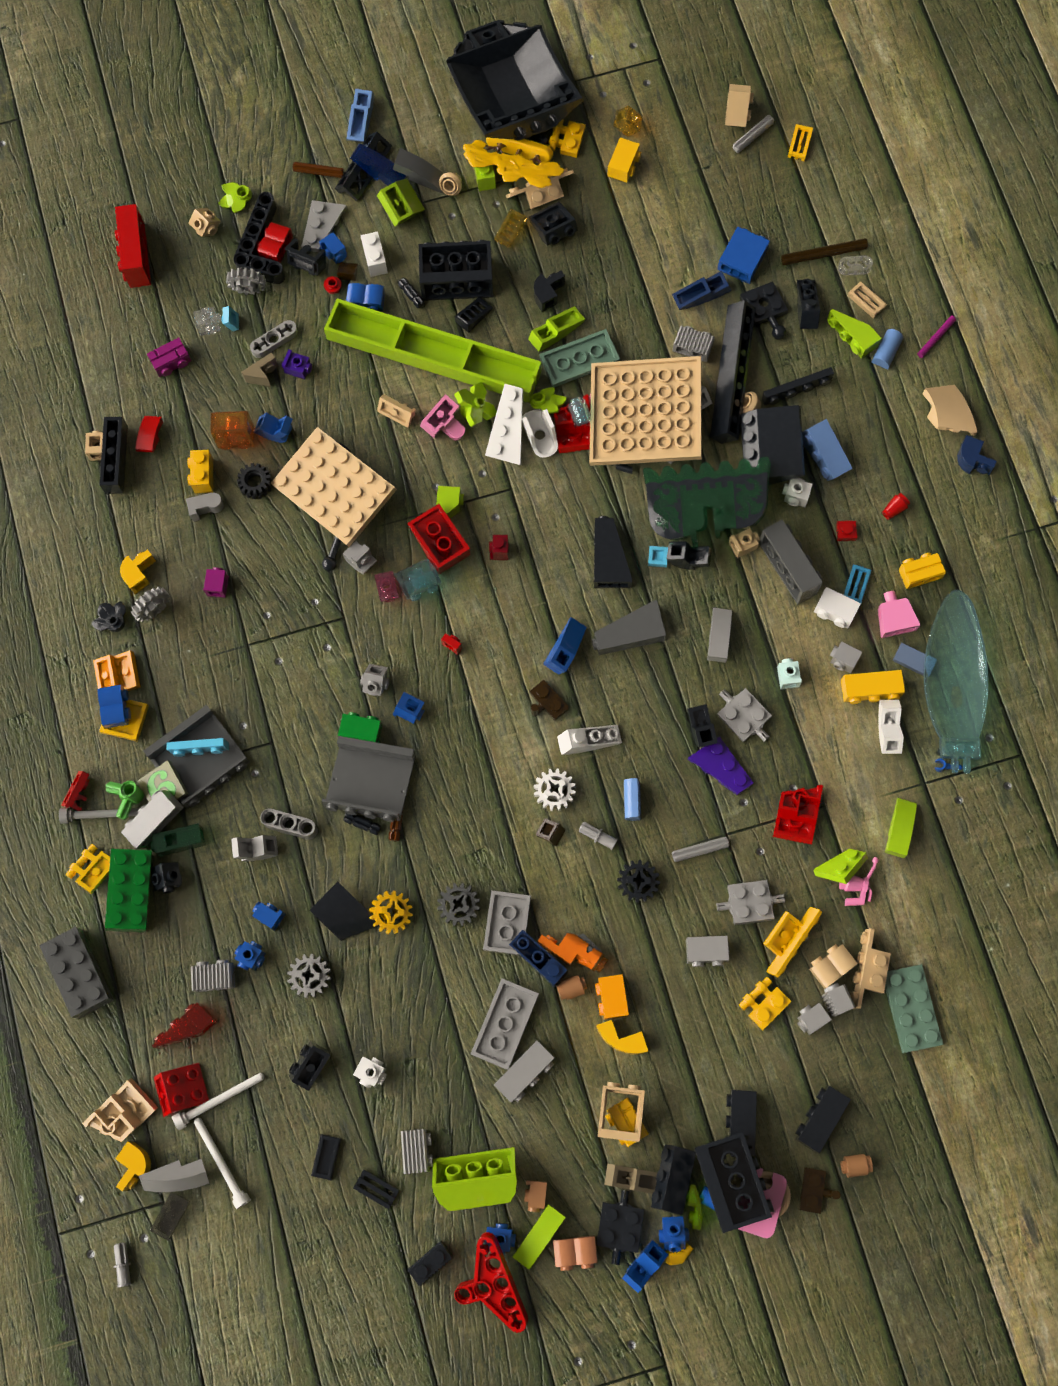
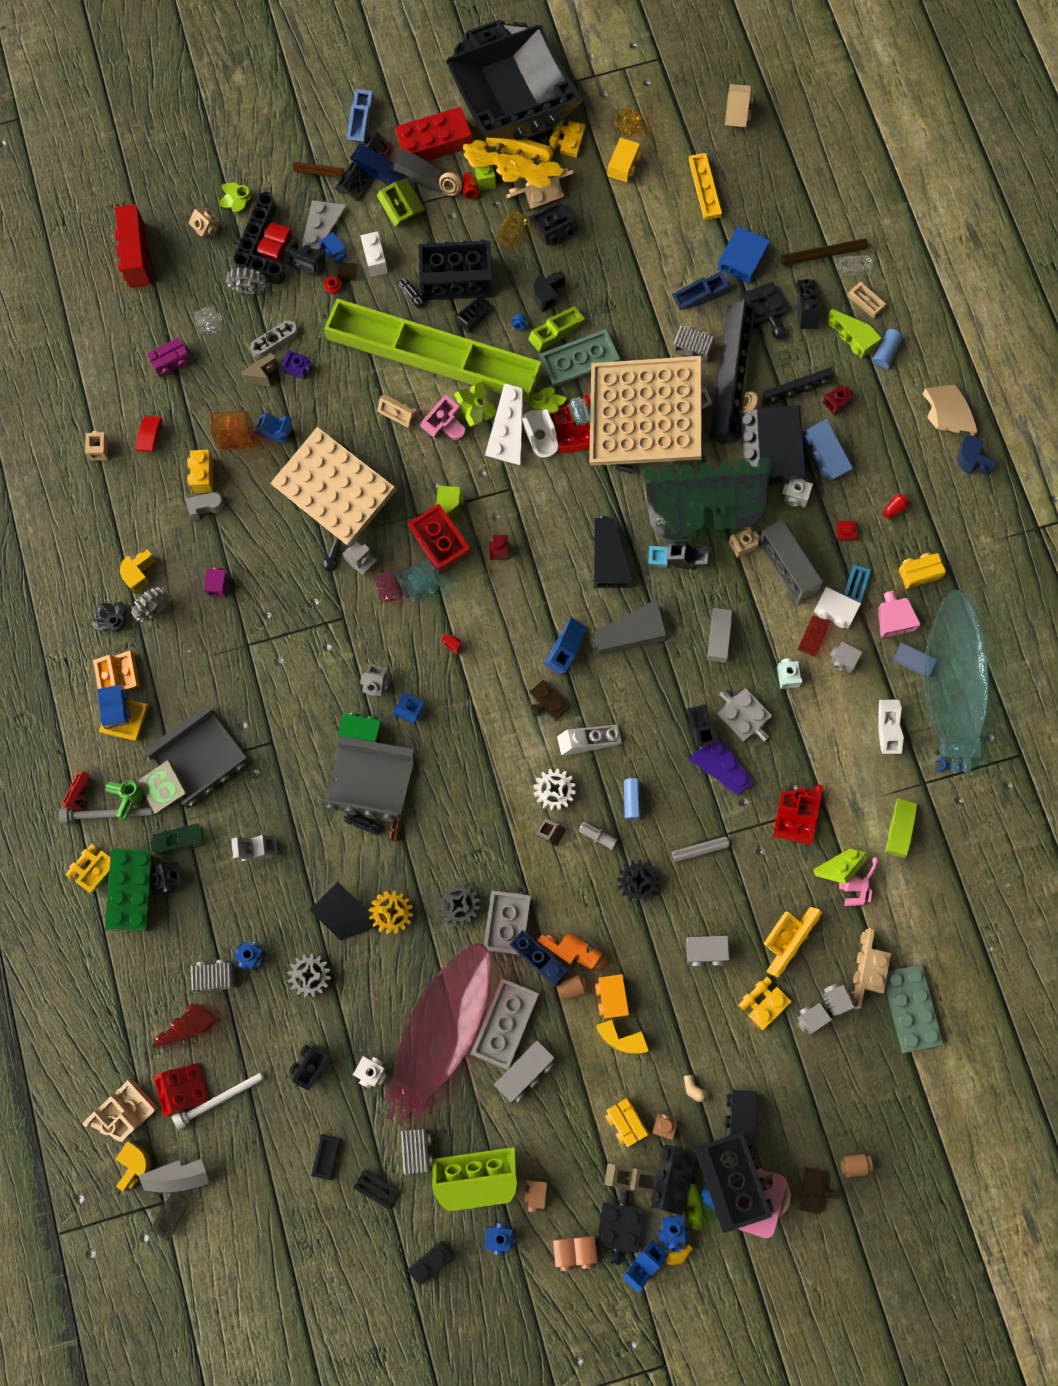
(76, 972): dark grey brick -> none
(113, 455): black brick -> none
(122, 1265): light grey axle -> none
(151, 819): brick -> none
(198, 747): medium azure plate -> none
(230, 318): medium azure plate -> none
(239, 1198): white piece -> none
(254, 471): black tyre -> none
(268, 915): blue brick -> none
(282, 817): light grey beam -> none
(368, 295): blue brick -> none
(435, 134): none -> red brick
(439, 1030): none -> clear pink windscreen
(470, 187): none -> red cone
(495, 1297): red beam -> none
(519, 322): none -> blue plate
(539, 1236): lime slope -> none
(621, 1135): tan window -> none
(664, 1126): none -> medium nougat brick
(693, 1091): none -> tan arm
(705, 186): none -> yellow plate
(750, 902): light grey plate -> none
(753, 133): light grey axle -> none
(797, 154): yellow tile -> none
(813, 636): none -> clear red plate
(822, 1118): black brick -> none
(833, 965): tan brick -> none
(836, 404): none -> dark red brick
(872, 686): yellow brick -> none
(933, 340): magenta bar -> none

